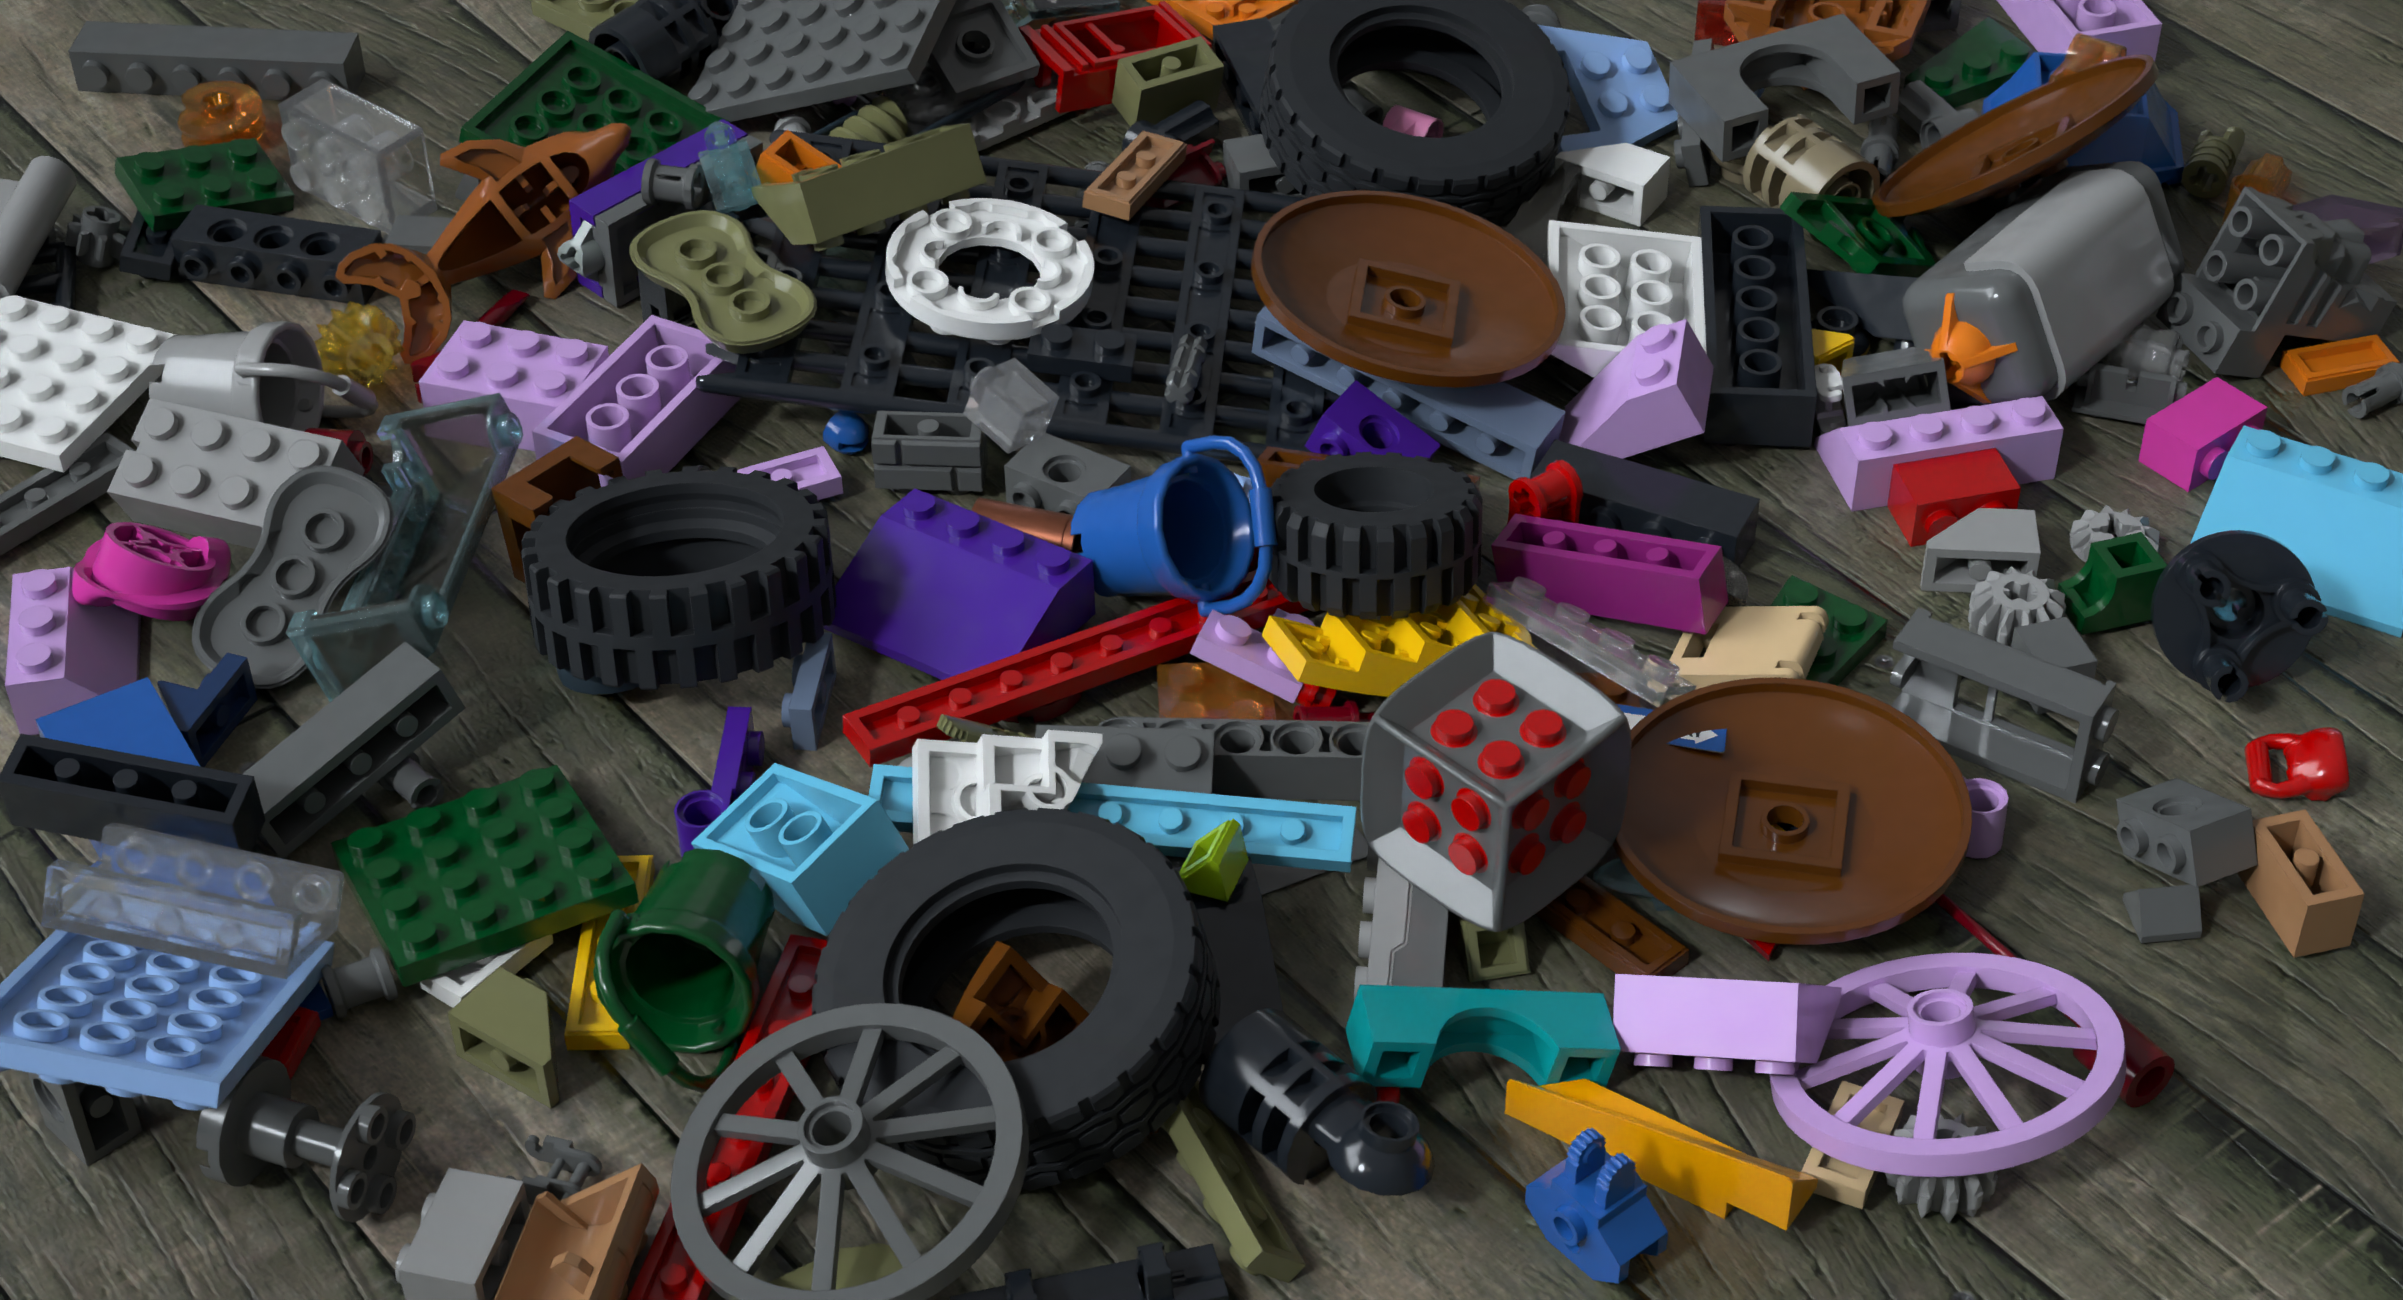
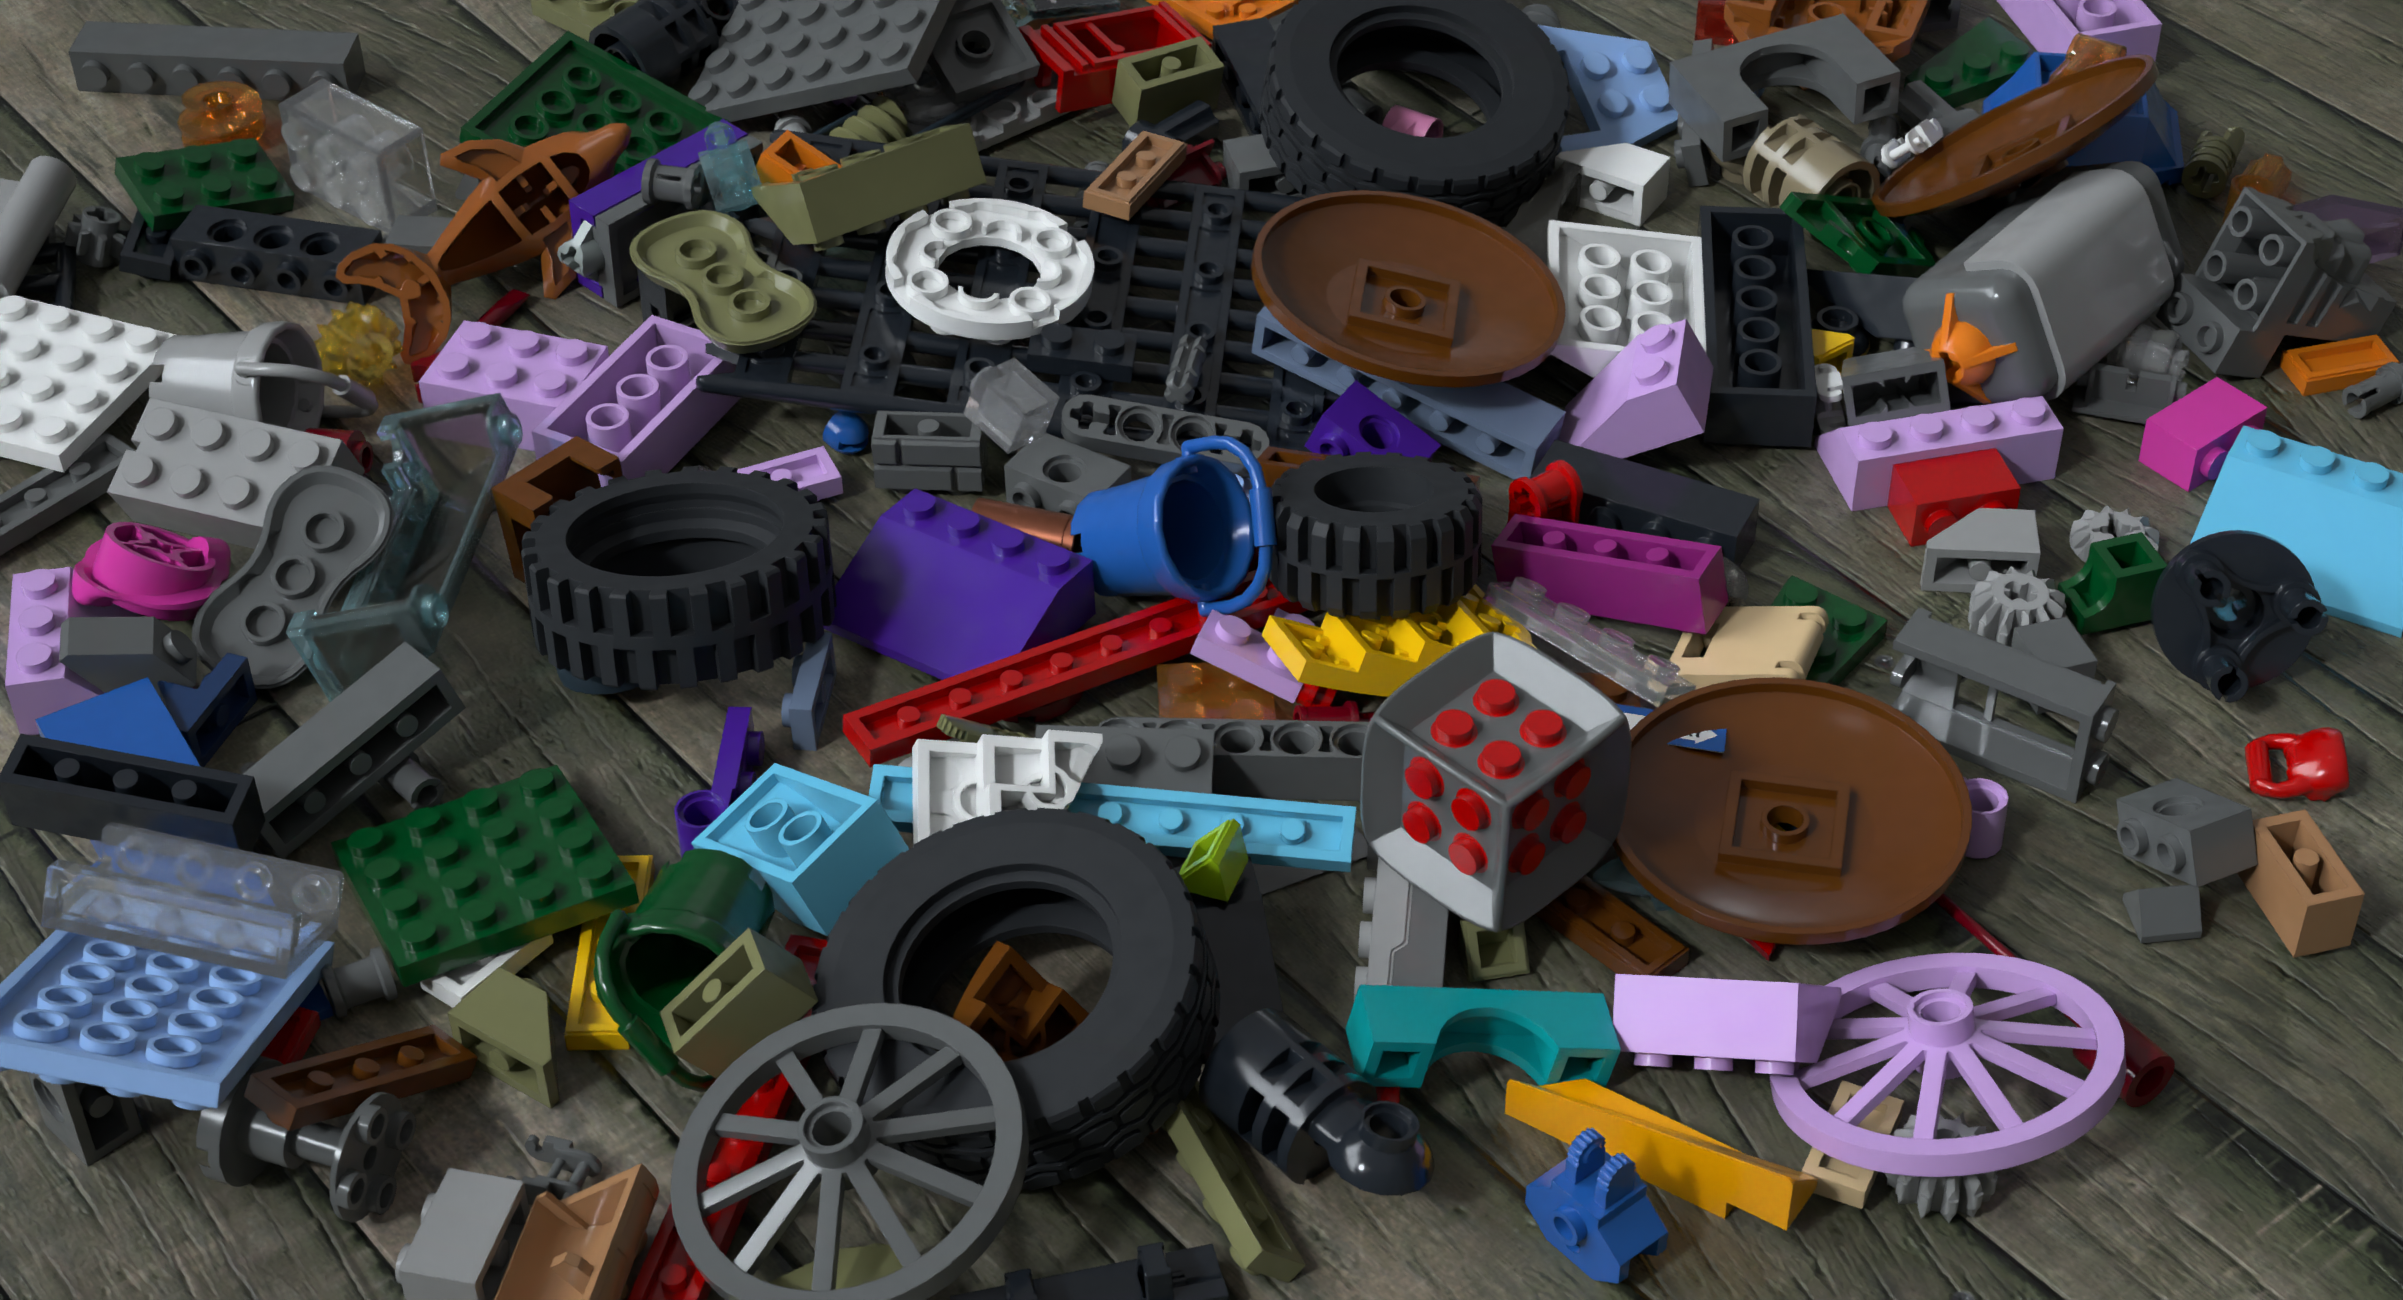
(125, 650): none -> dark grey slope
(343, 1079): none -> reddish brown plate
(737, 1003): none -> olive brick
(1166, 425): none -> dark grey beam
(1915, 141): none -> white piece

